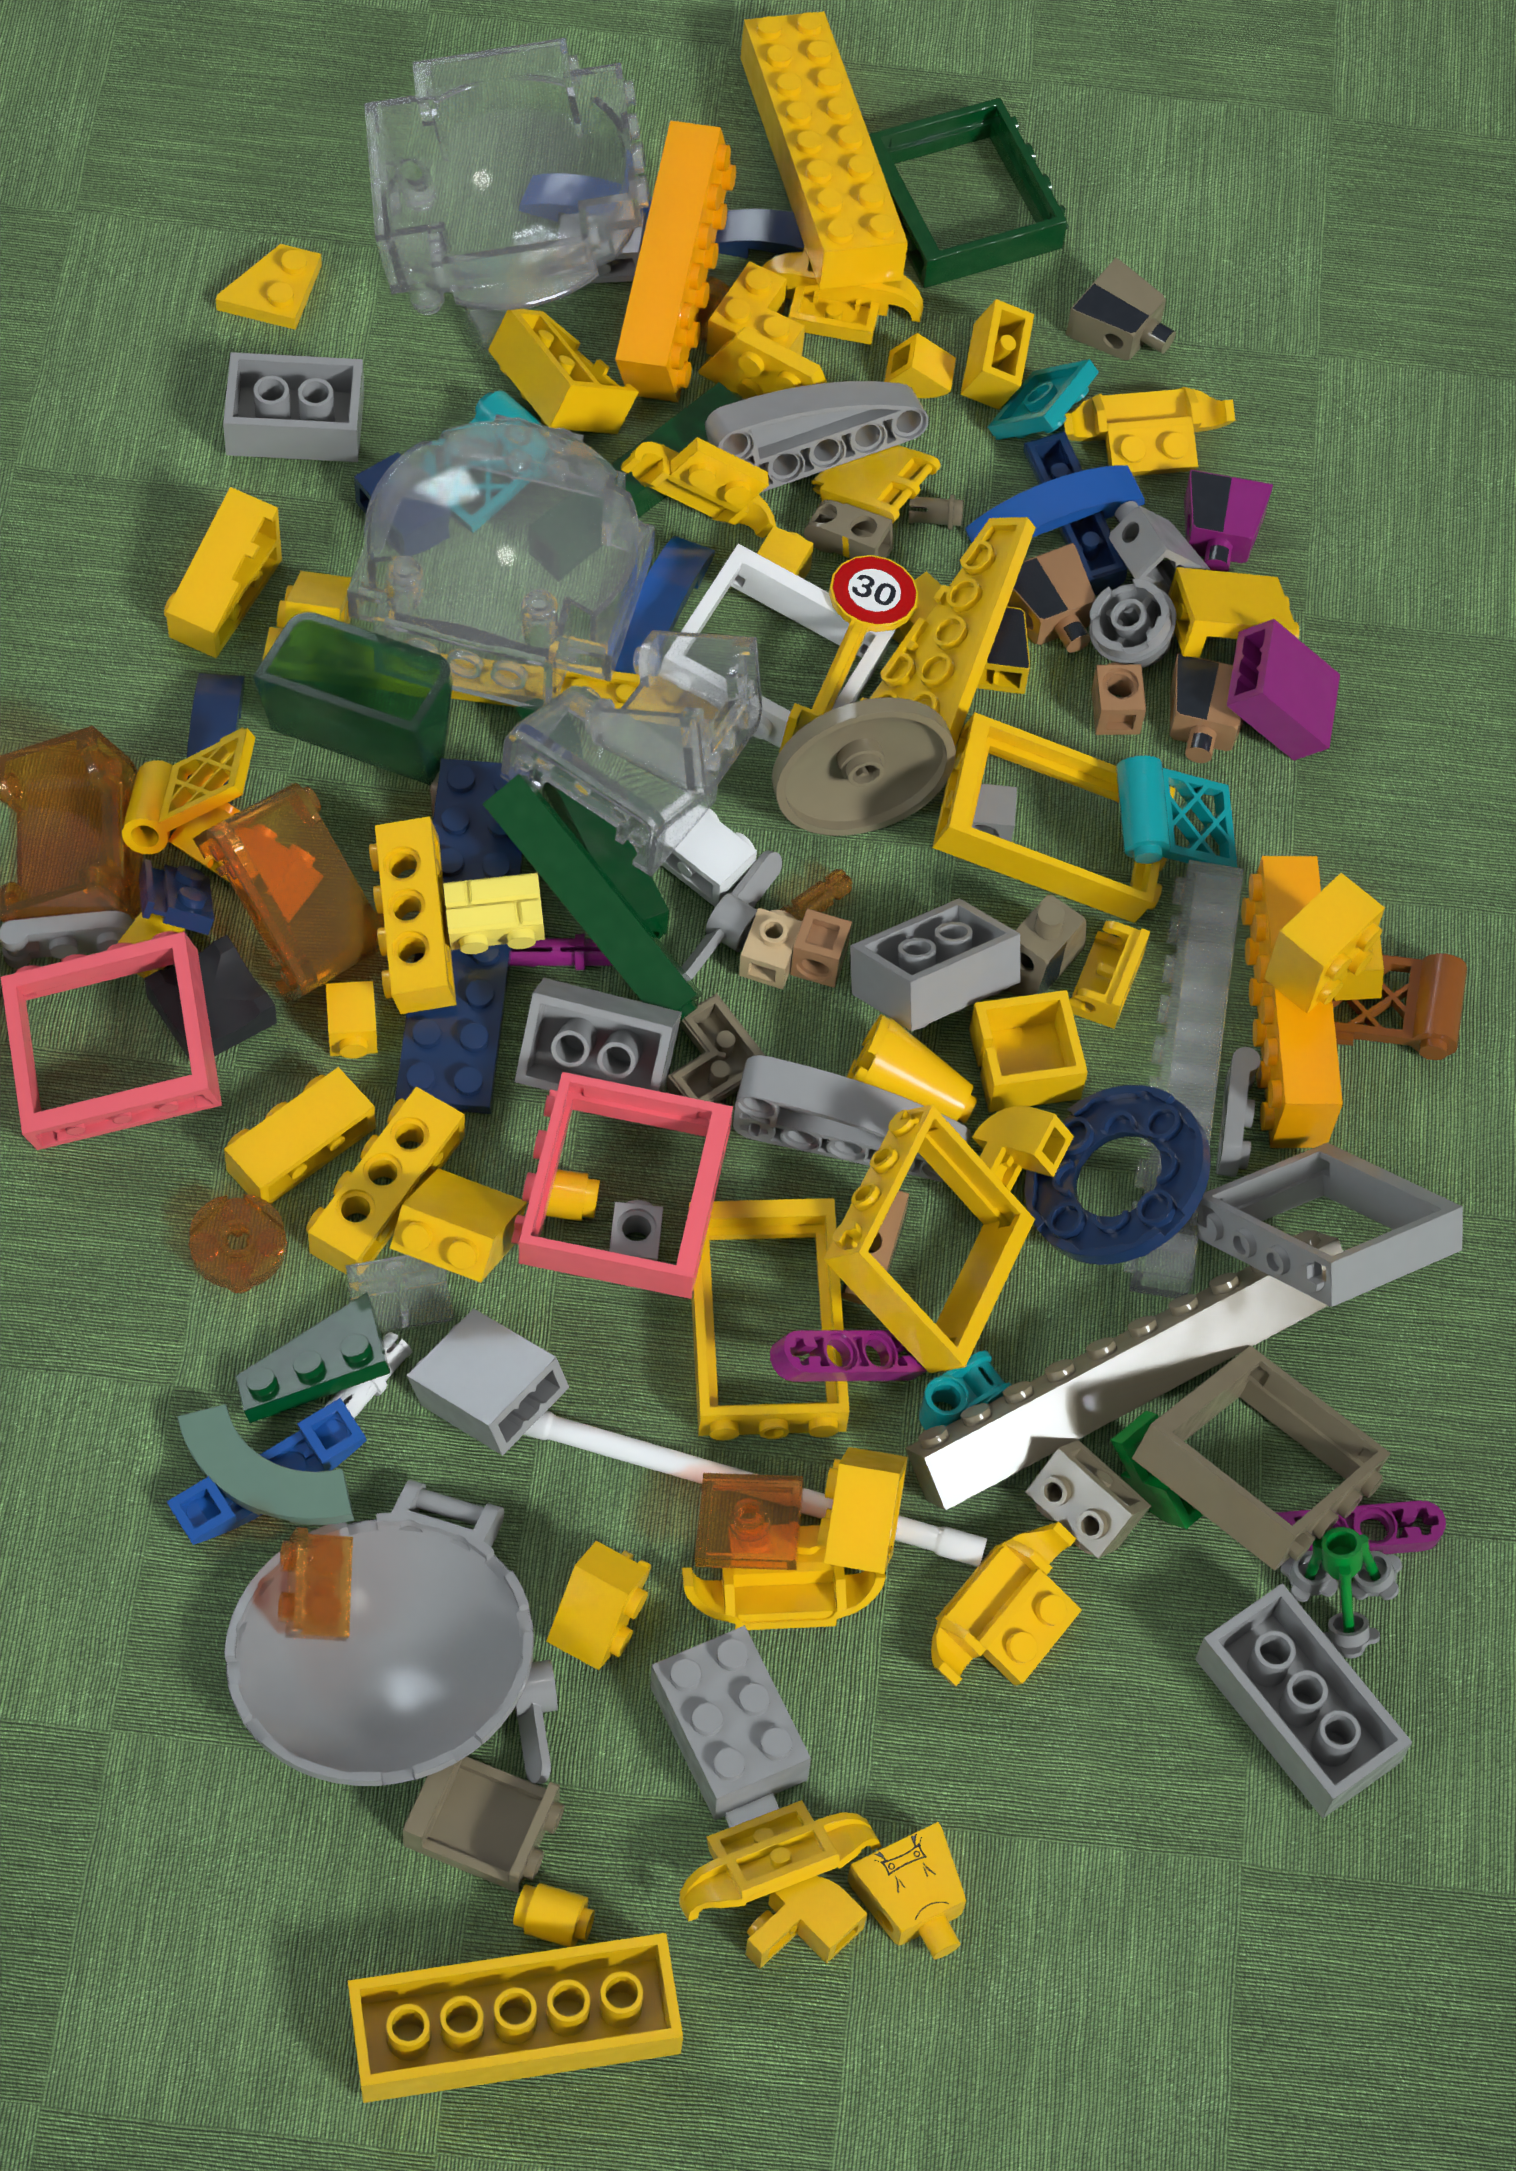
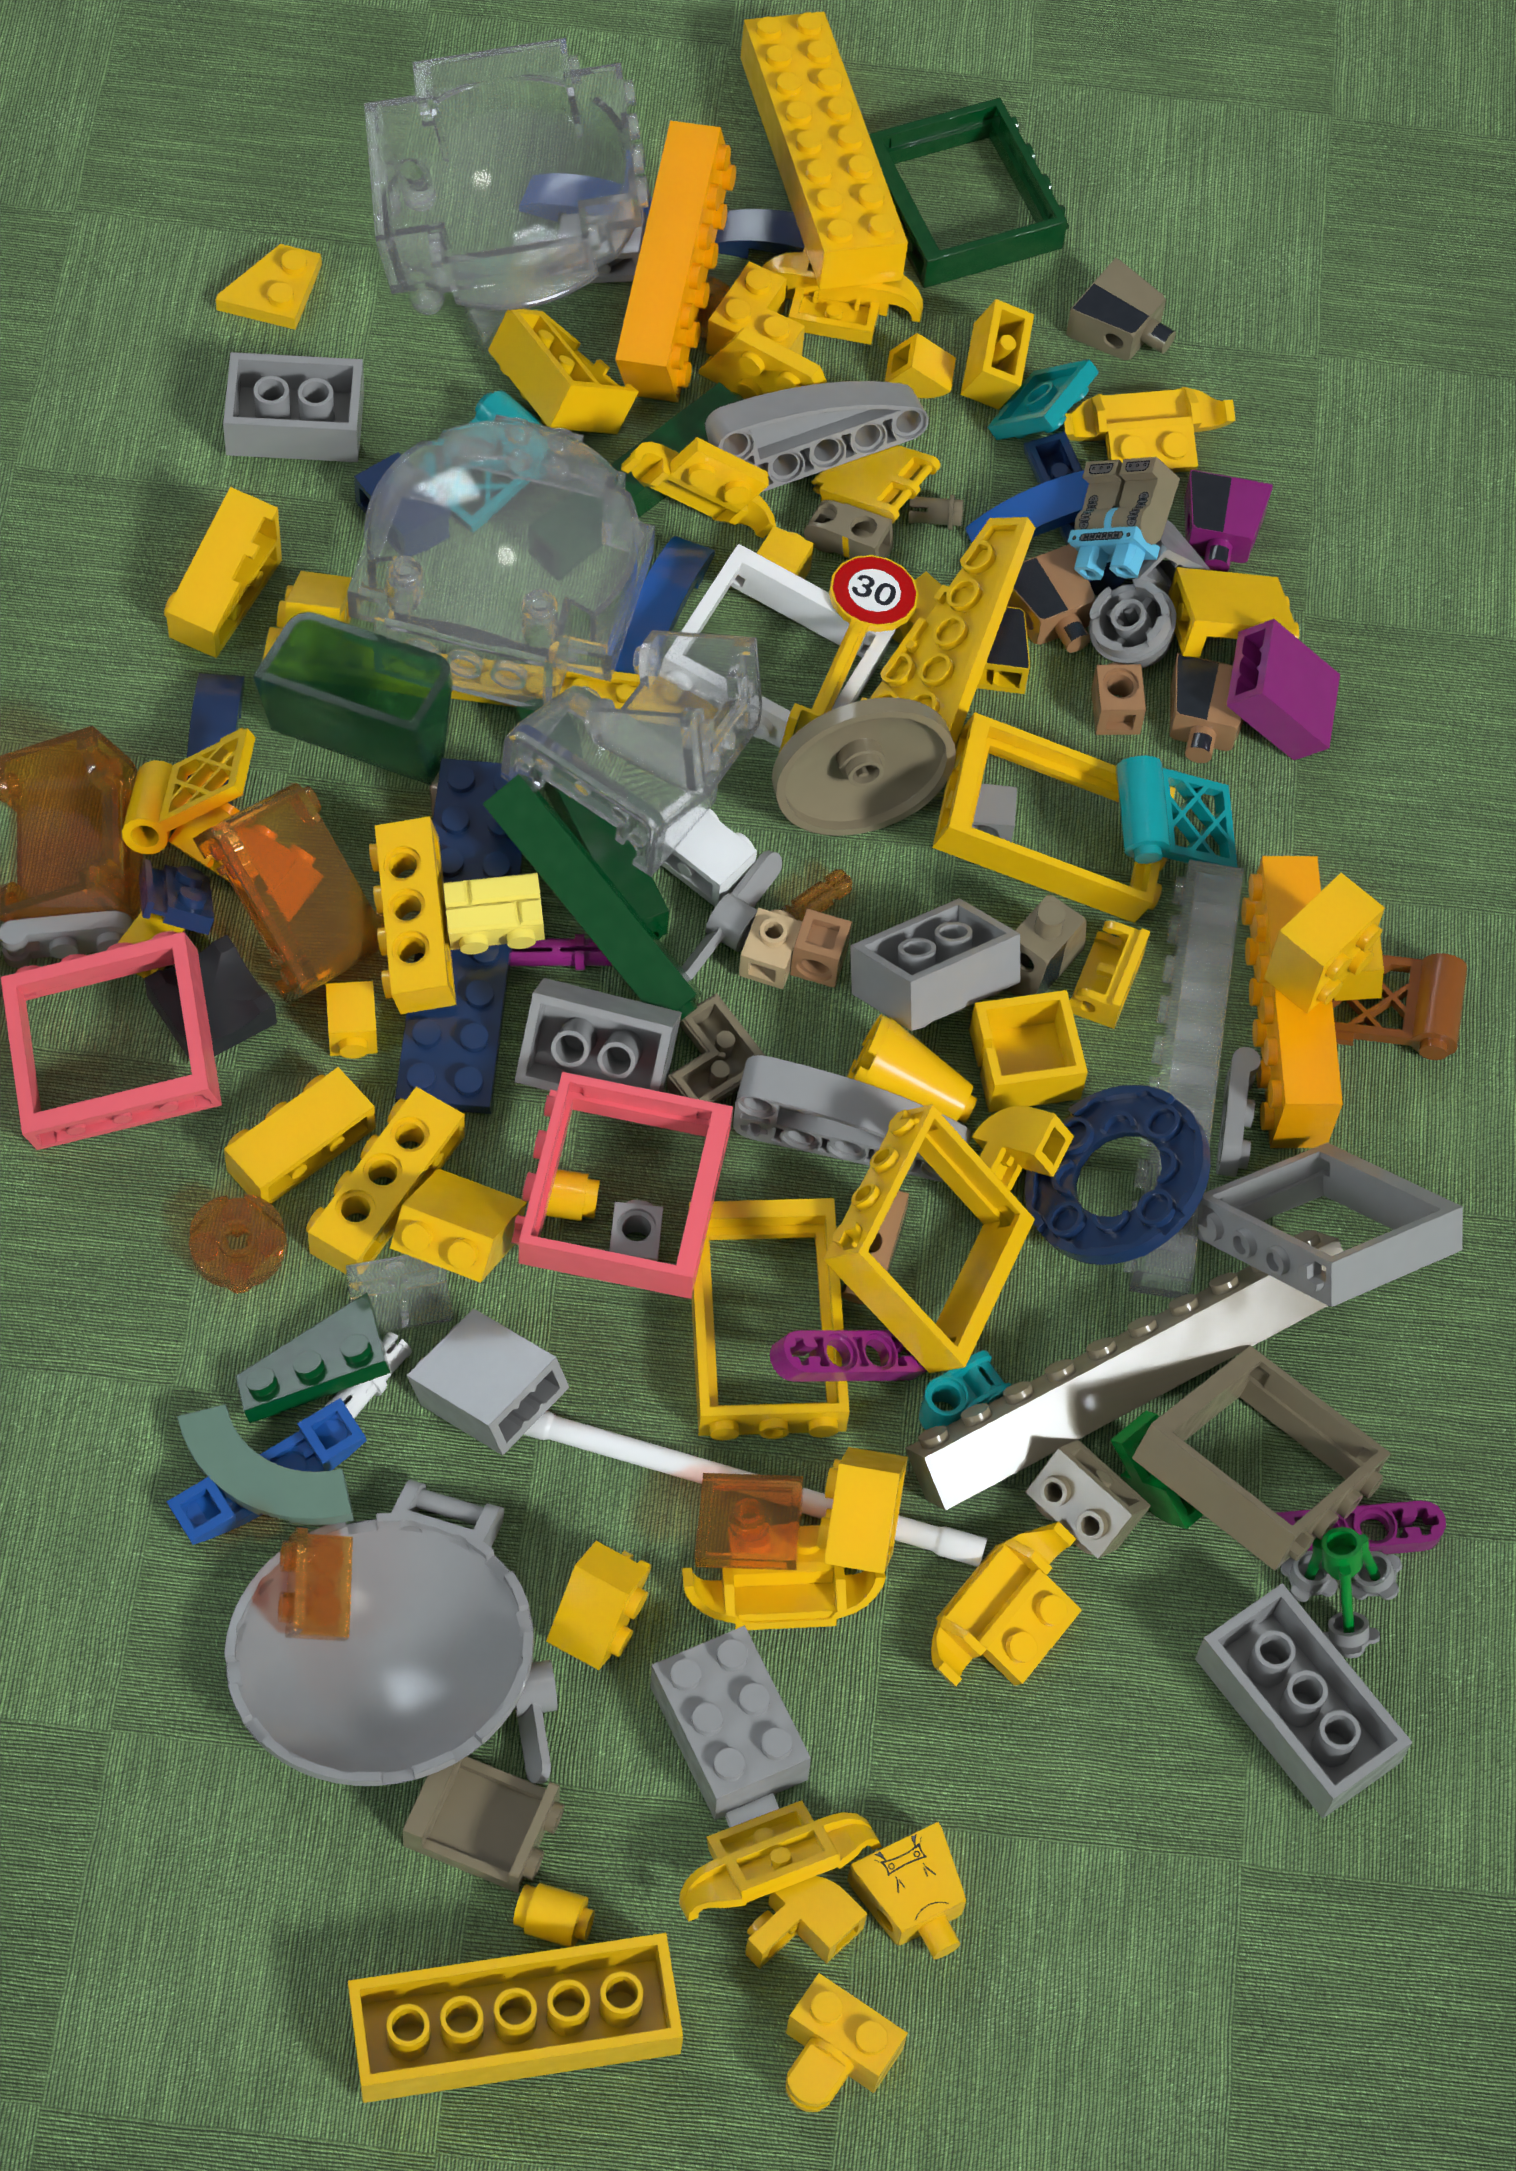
(839, 2041): none -> yellow brick
(1122, 515): none -> hips

